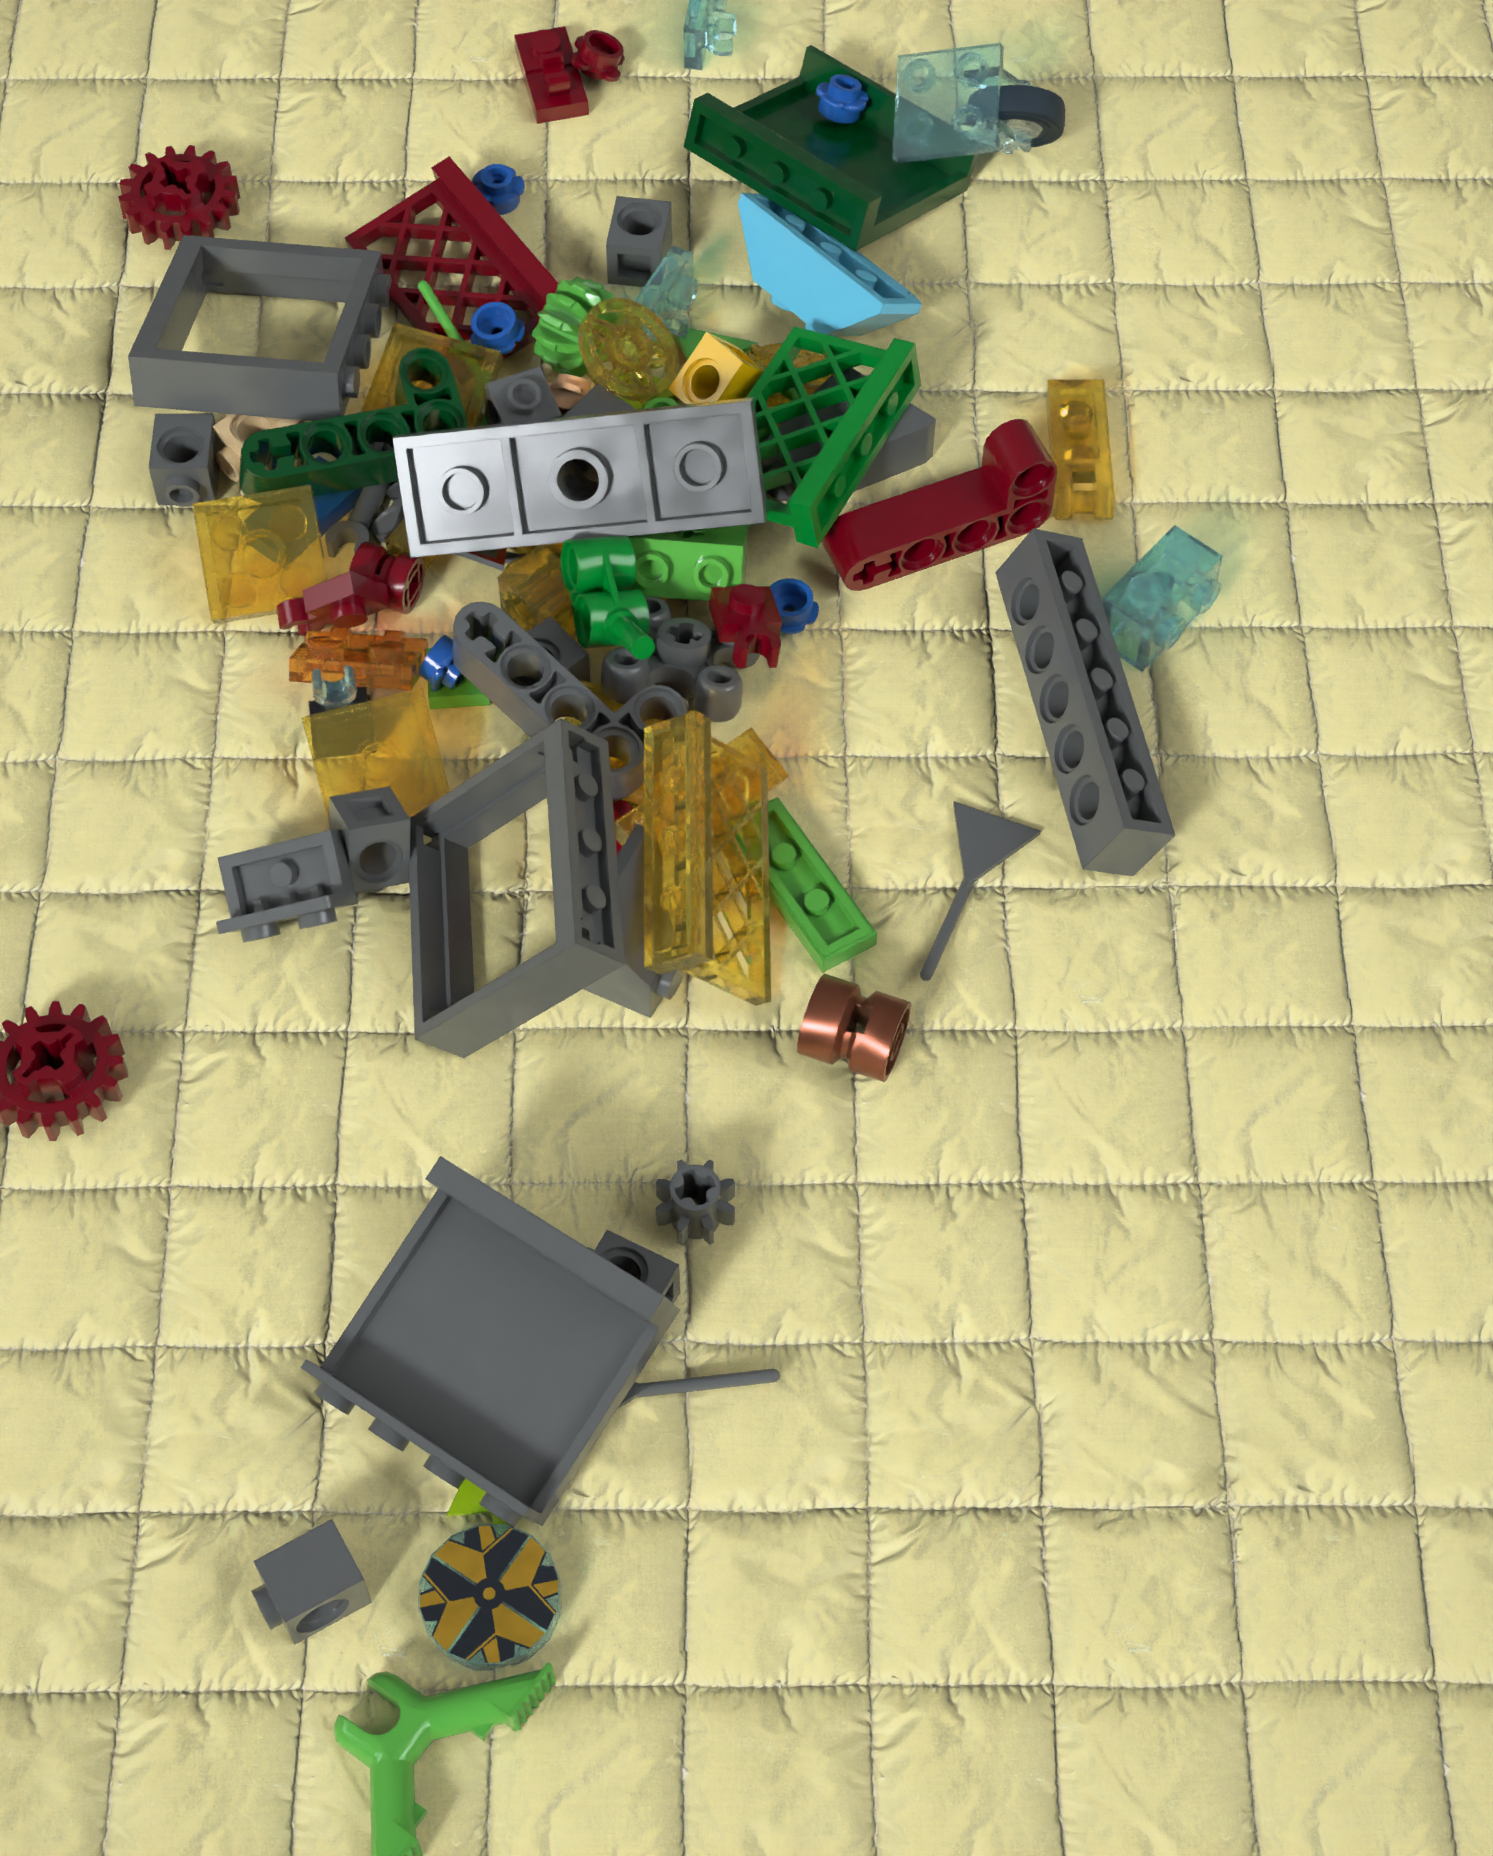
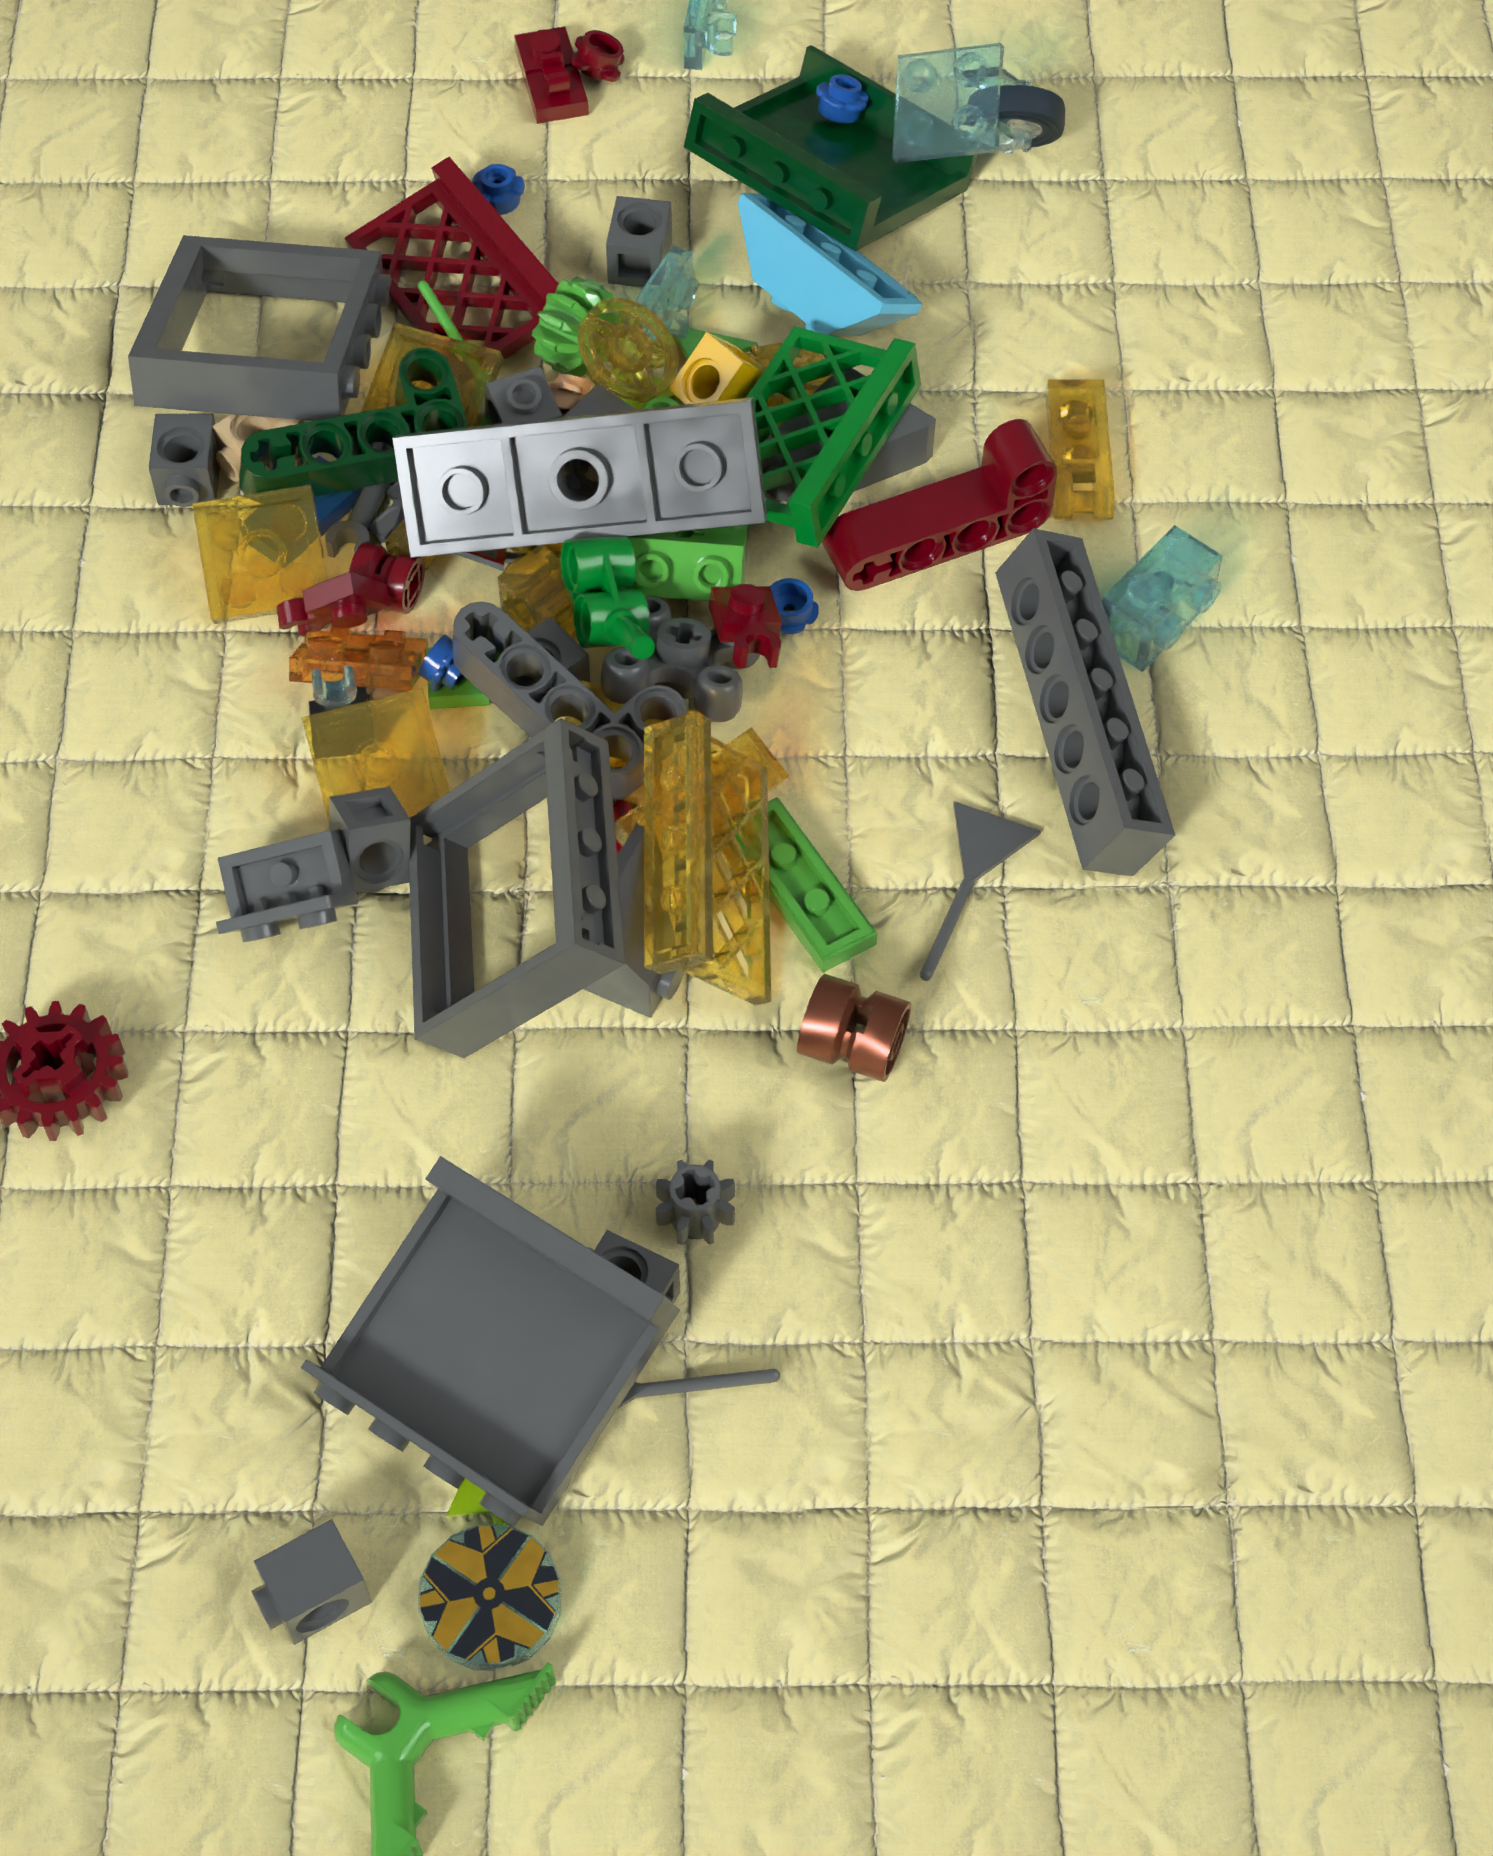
(179, 196): dark red gear -> none
(496, 318): blue plate -> none

